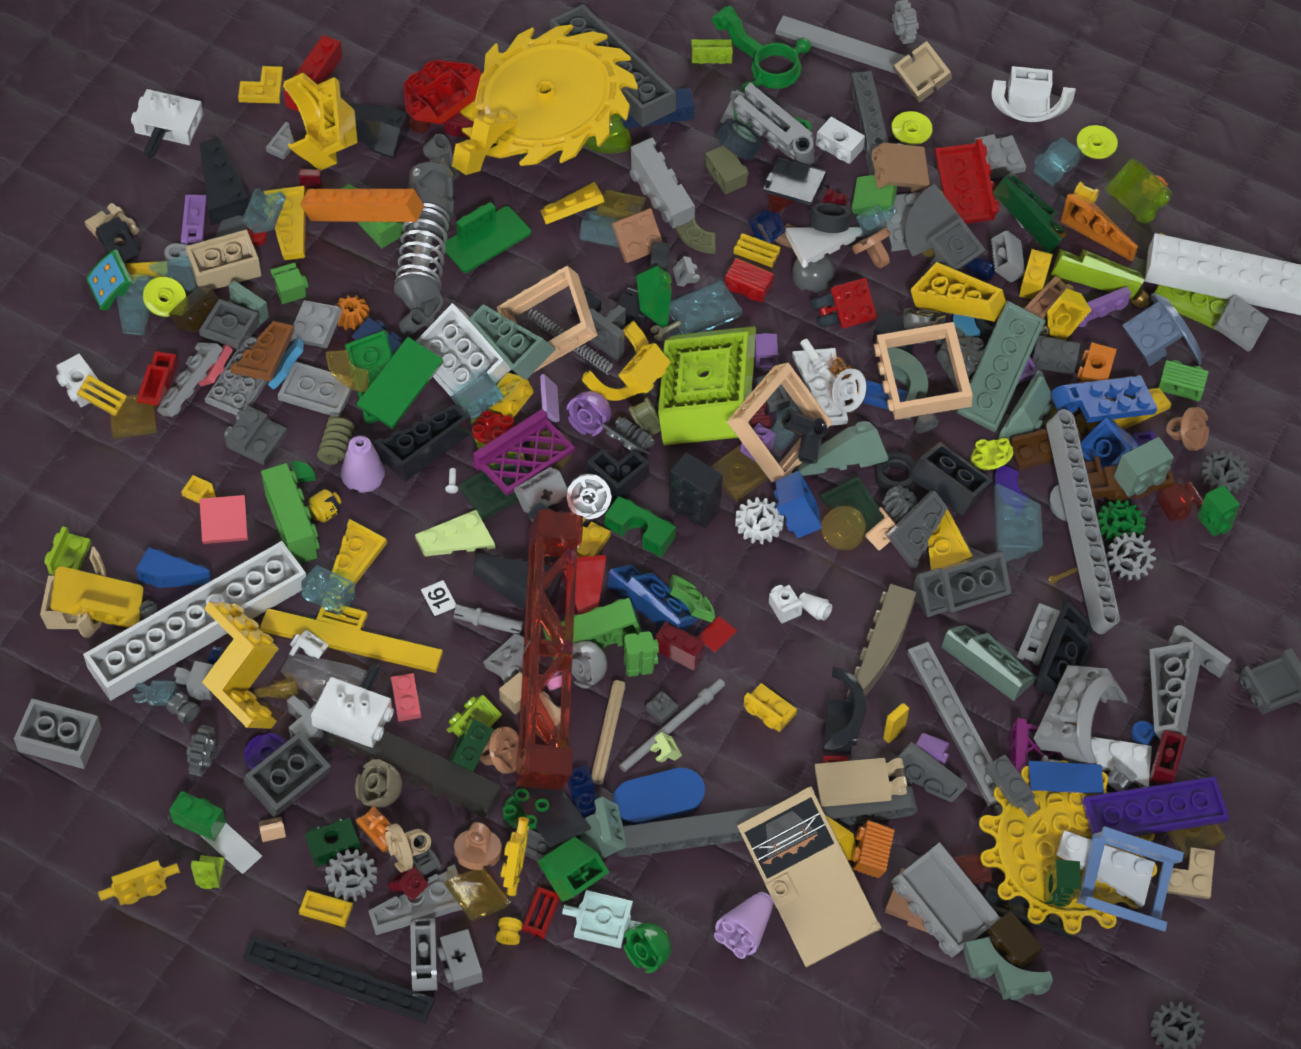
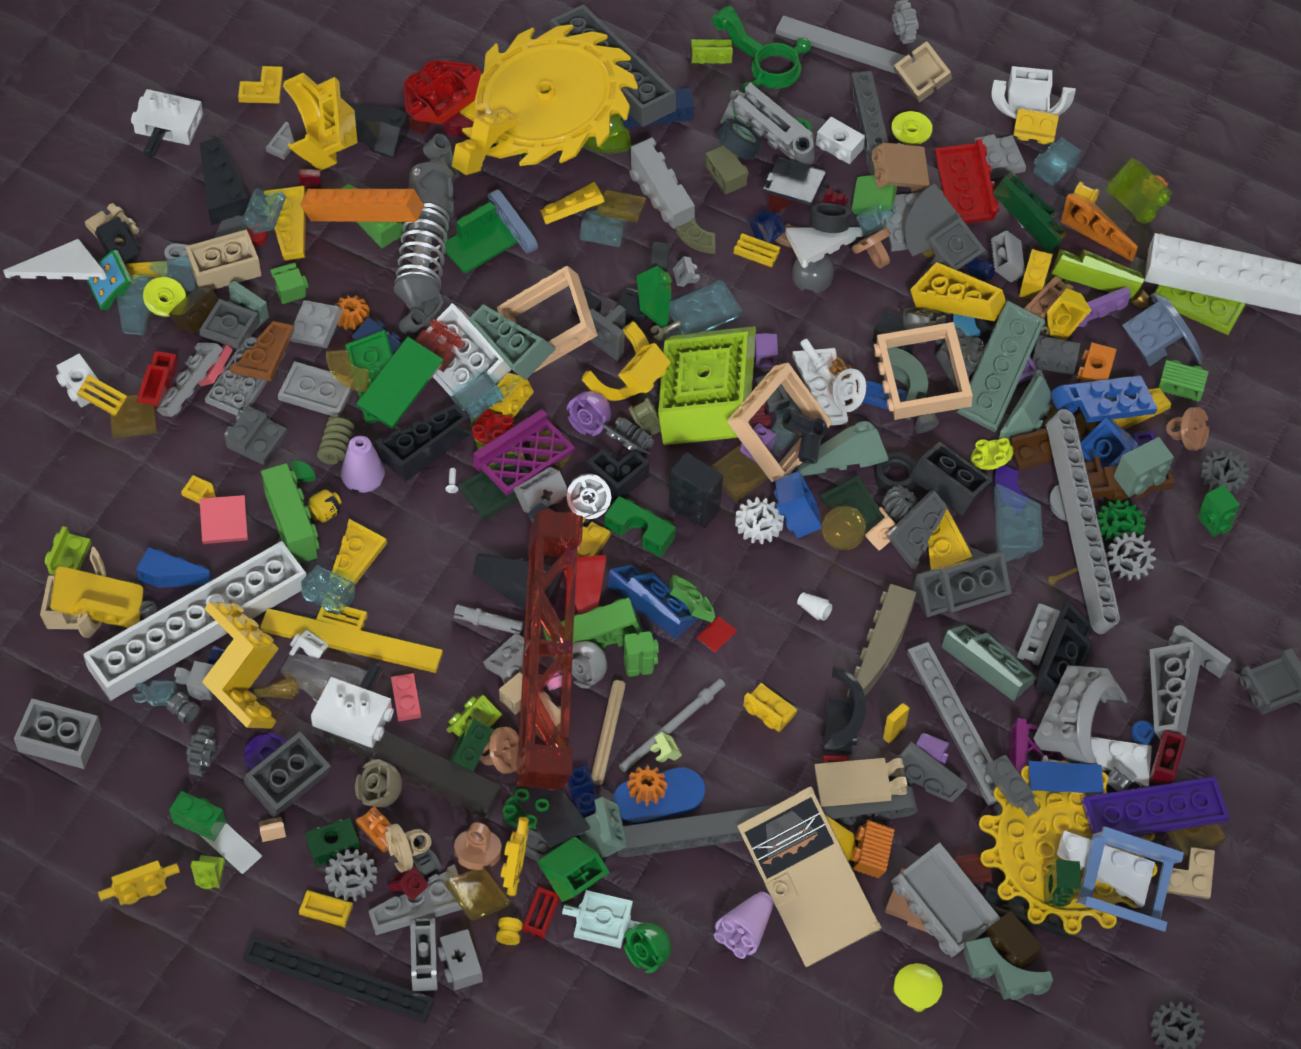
(62, 261): none -> white tile
(194, 219): medium lavender plate -> none
(287, 362): dark azure tile -> none
(302, 713): light grey brick -> none
(318, 64): red brick -> none
(431, 342): none -> clear red plate
(438, 598): white sticker -> none
(457, 534): yellowish green wing -> none
(513, 221): none -> sand blue beam
(549, 398): lavender slope -> none
(590, 353): light grey piece -> none
(636, 234): nougat plate -> none
(647, 785): none -> orange gear
(661, 707): dark grey tile -> none
(680, 646): dark red brick -> none
(749, 280): red brick -> none
(783, 608): white brick -> none
(852, 304): red plate -> none
(918, 986): none -> neon yellow dish
(1035, 125): none -> yellow bracket
(1097, 142): neon yellow dish -> none
(1178, 502): clear red brick -> none
(1241, 323): light grey plate -> none

